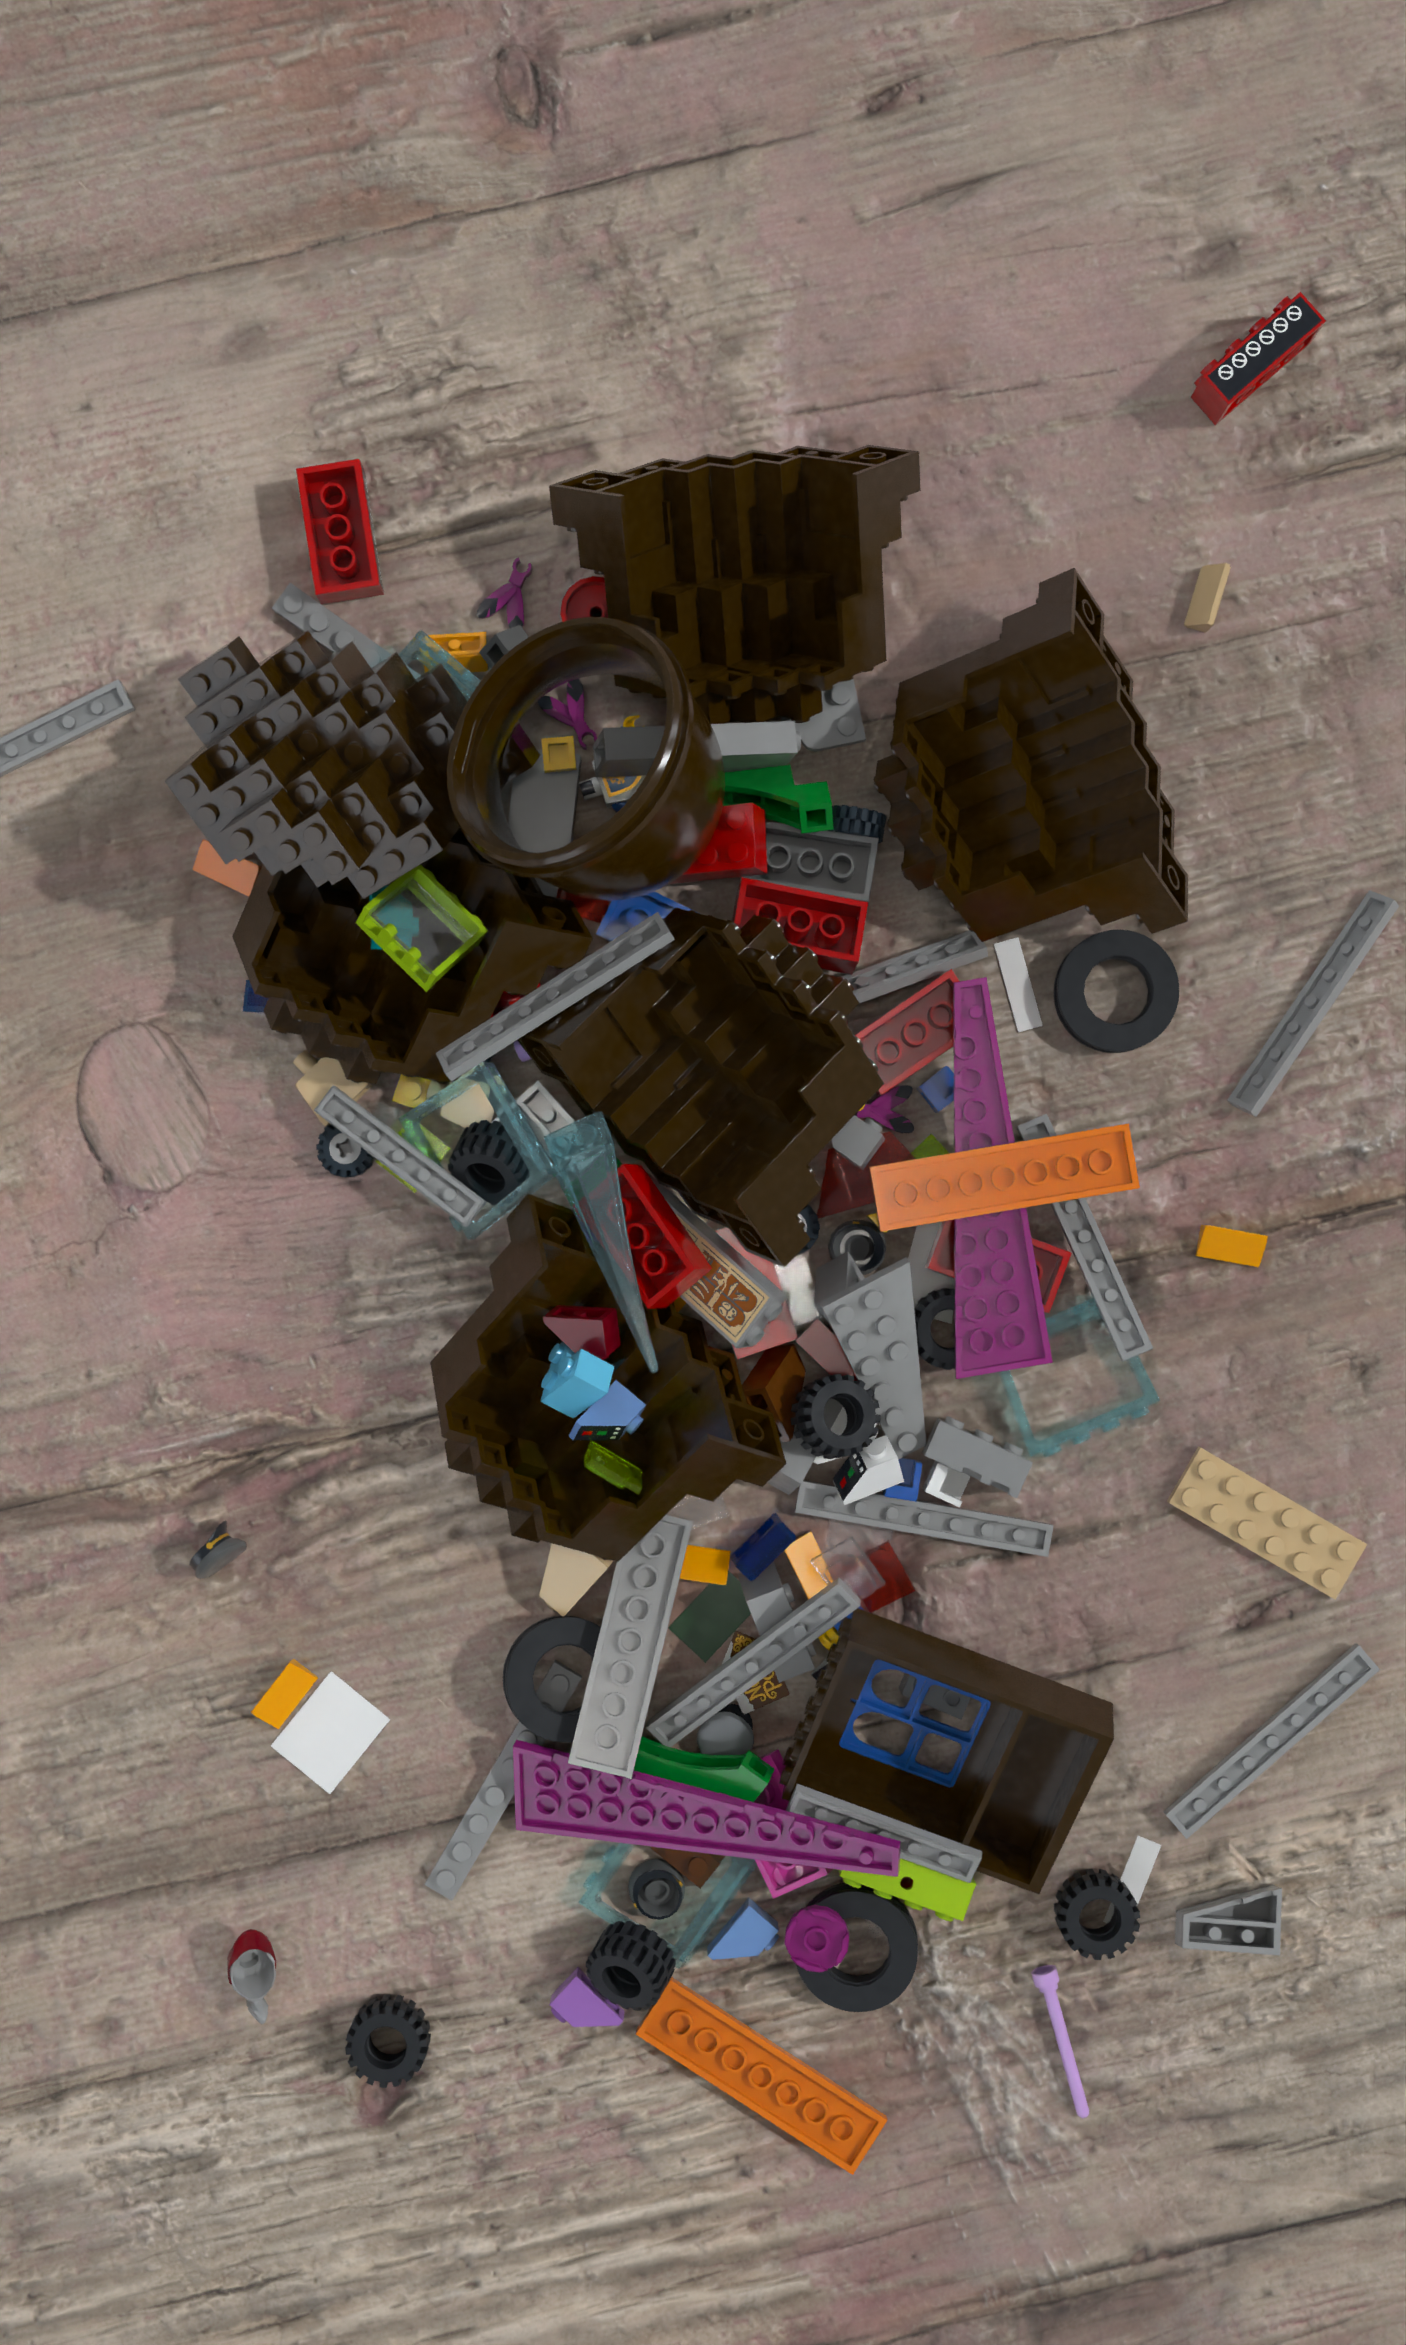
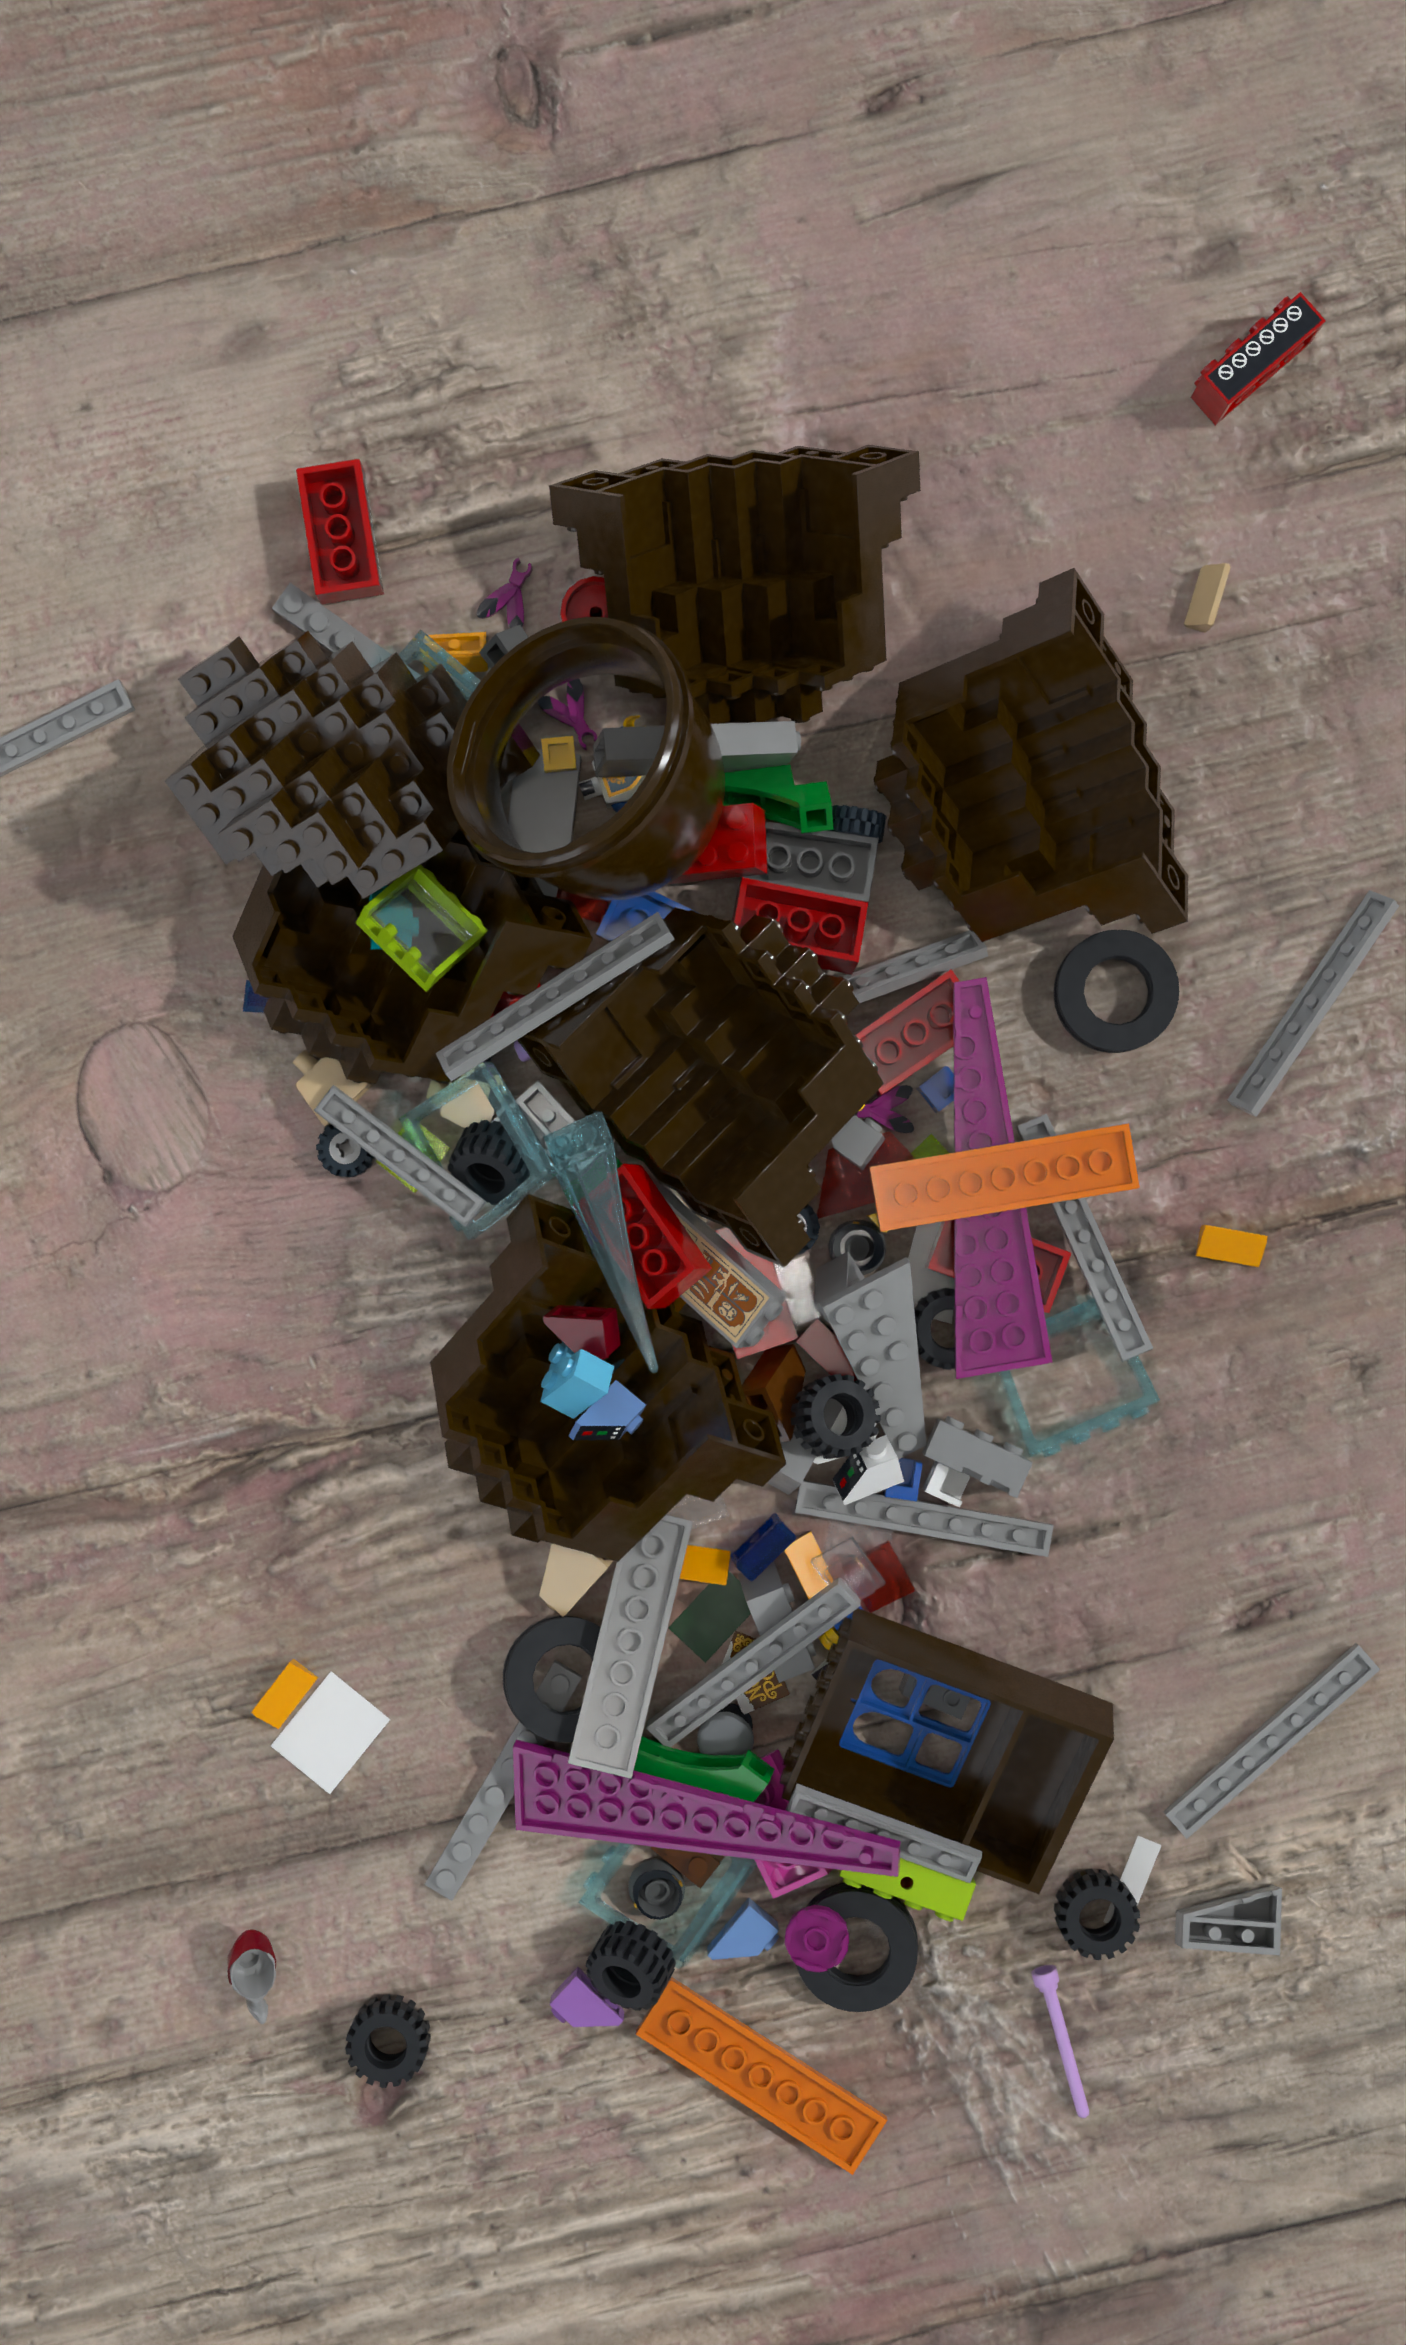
(217, 1552): dark grey piece -> none
(235, 875): orange slope -> none
(411, 1091): yellow plate -> none
(612, 1468): clear neon green piece -> none
(838, 723): light grey plate -> none
(1018, 984): white sticker -> none
(1266, 1522): tan plate -> none

